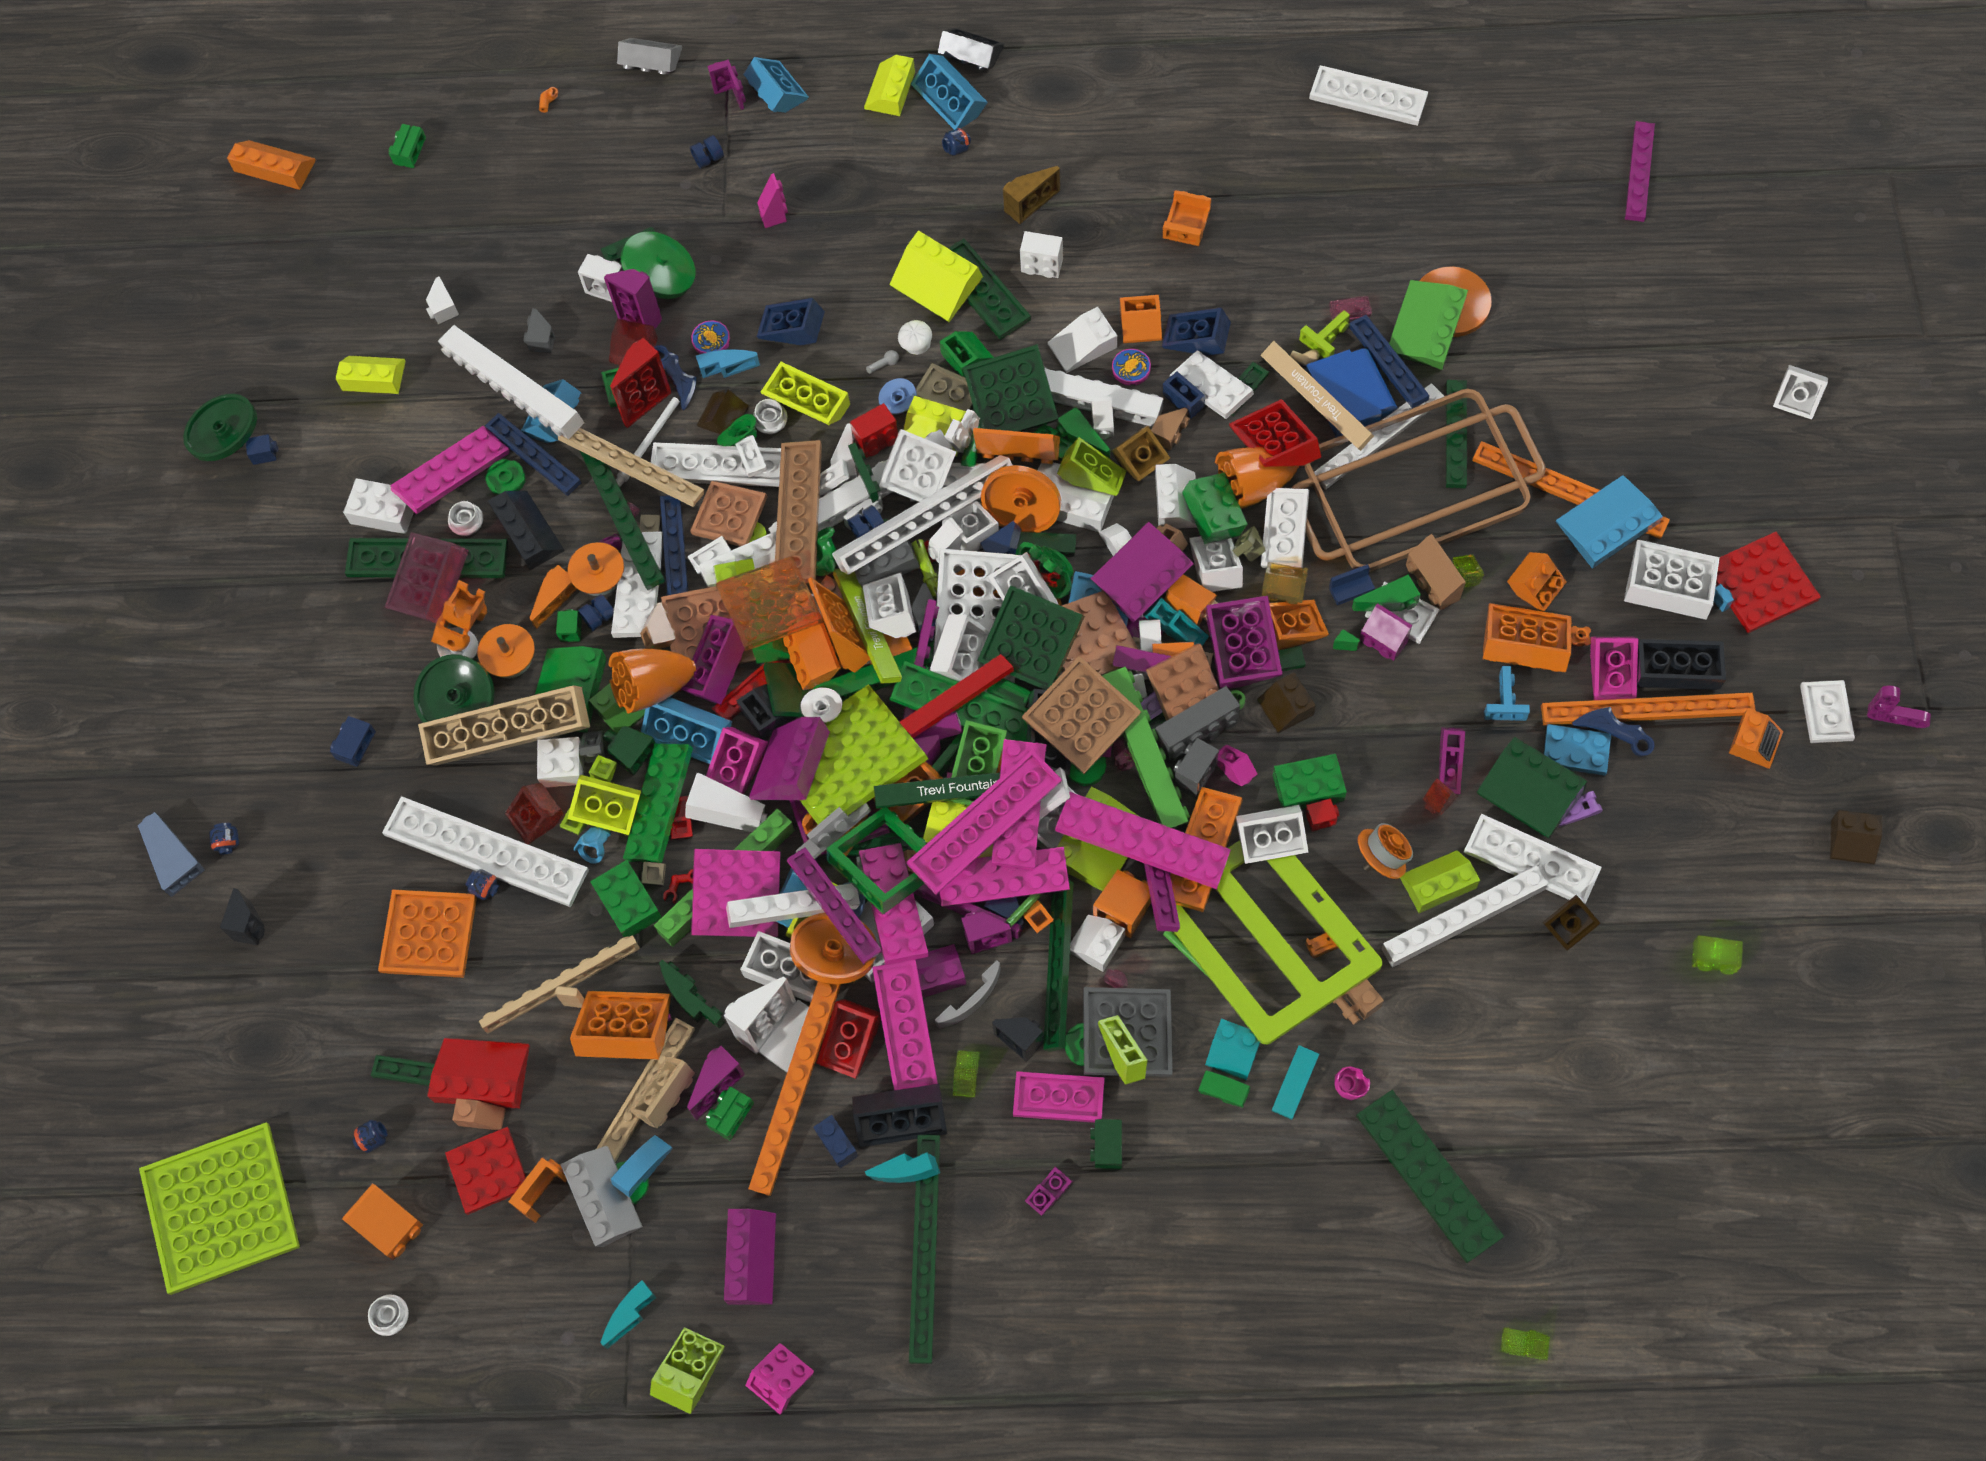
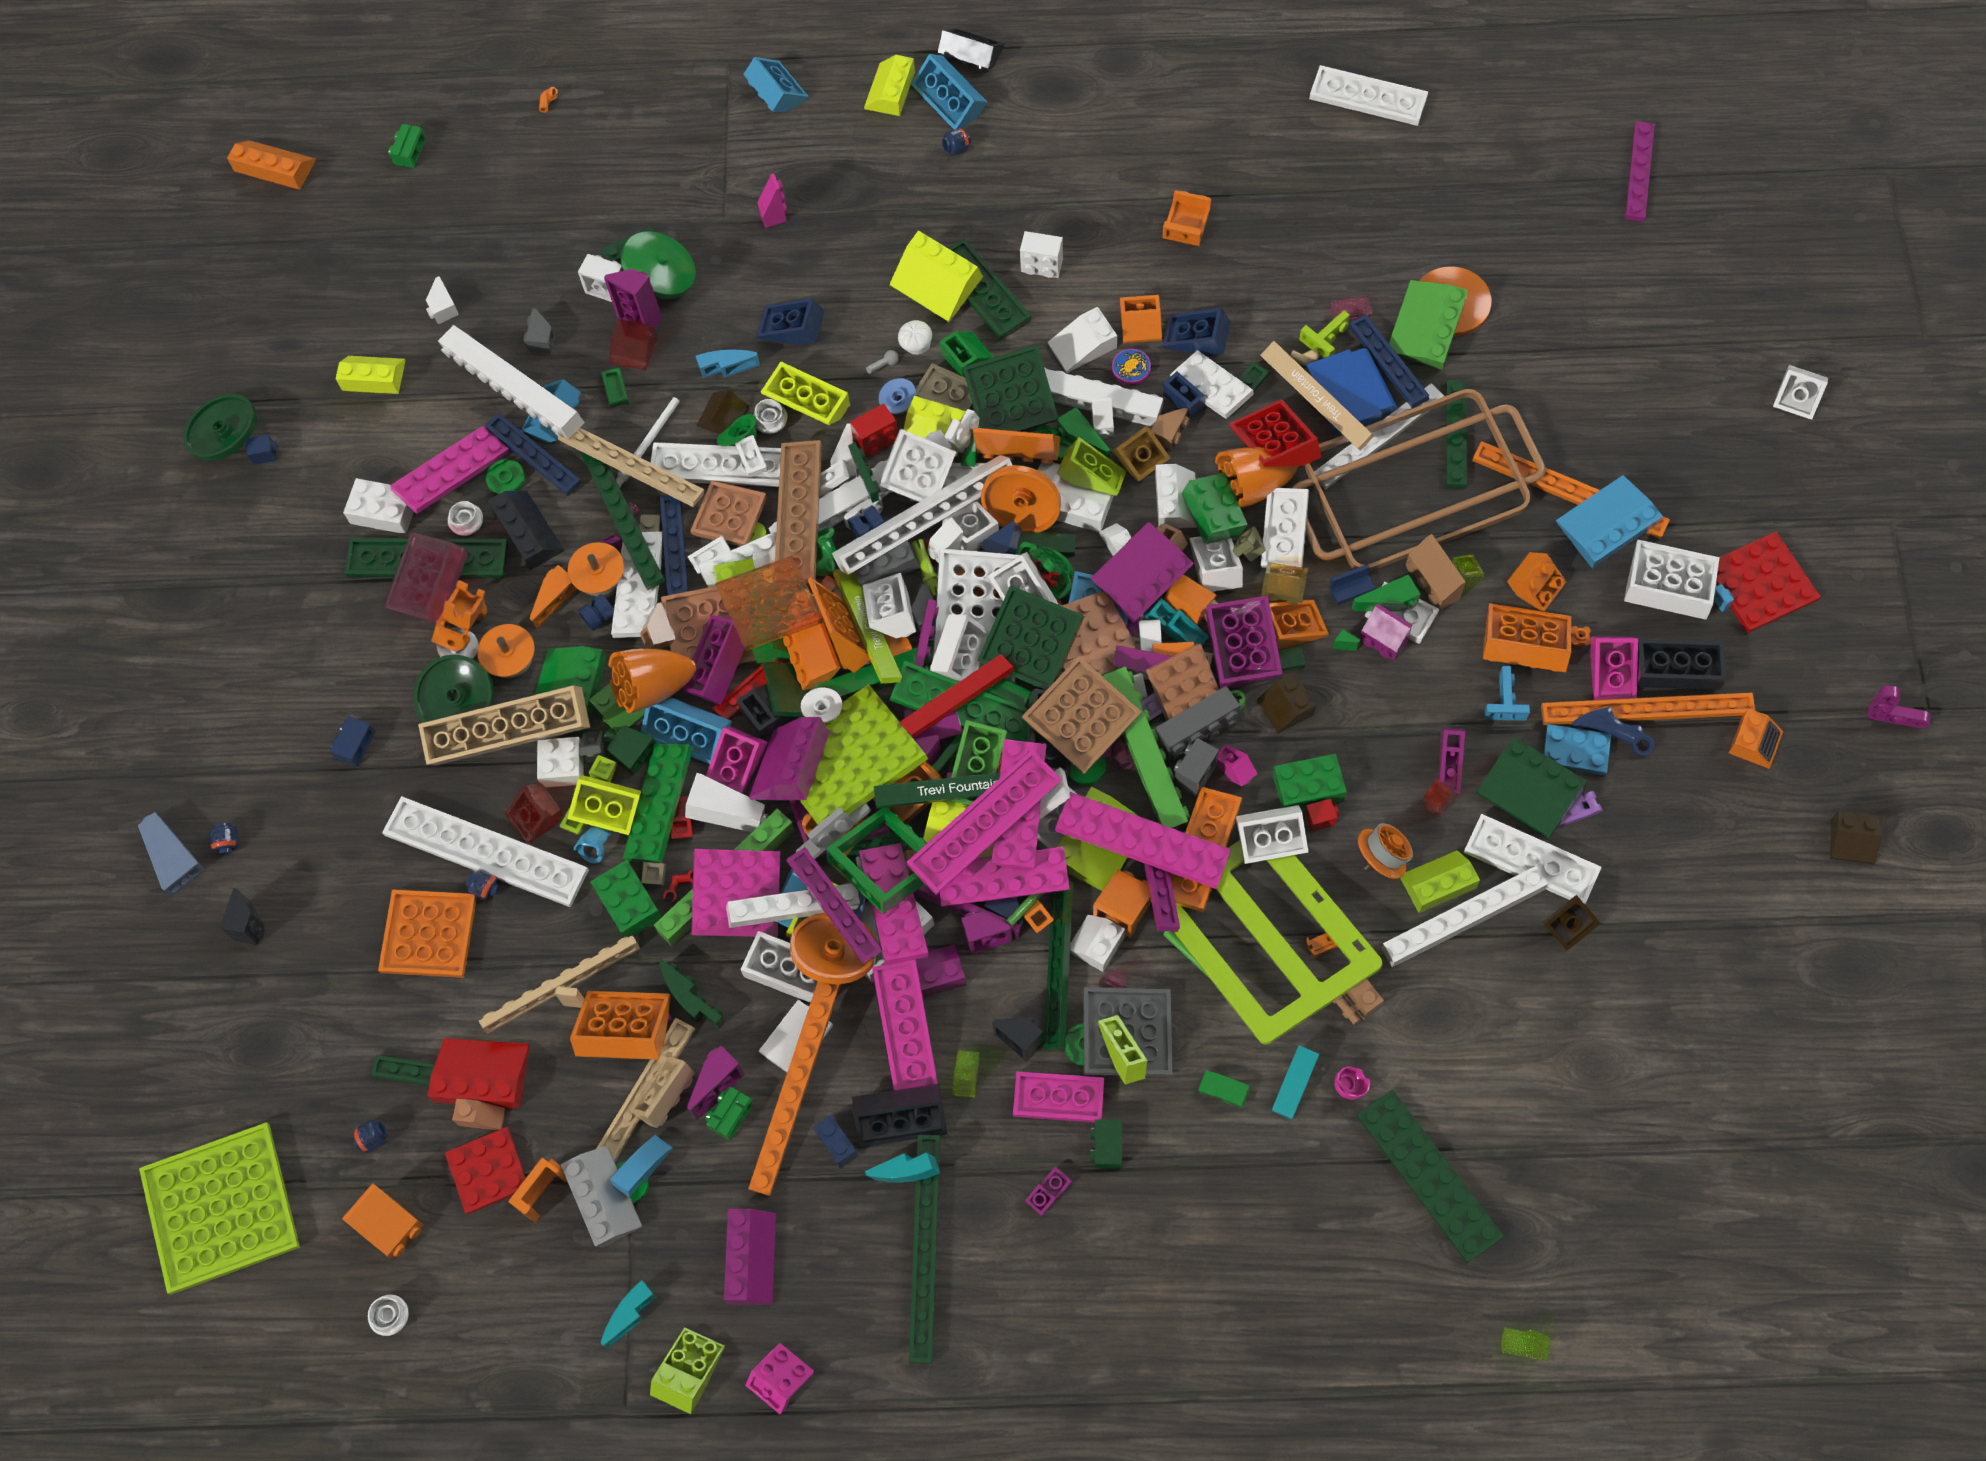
(569, 626): green brick -> none
(639, 382): red slope -> none
(648, 55): light grey slope -> none
(683, 382): dark blue piece -> none
(710, 337): tile -> none
(712, 148): dark blue wheel -> none
(724, 78): magenta bracket -> none
(759, 1013): white slope -> none
(848, 1037): red slope -> none
(951, 1016): light grey slope -> none
(1030, 192): pearl gold slope -> none
(1233, 1050): teal slope -> none
(1717, 954): clear neon green brick -> none
(1827, 711): white tile -> none

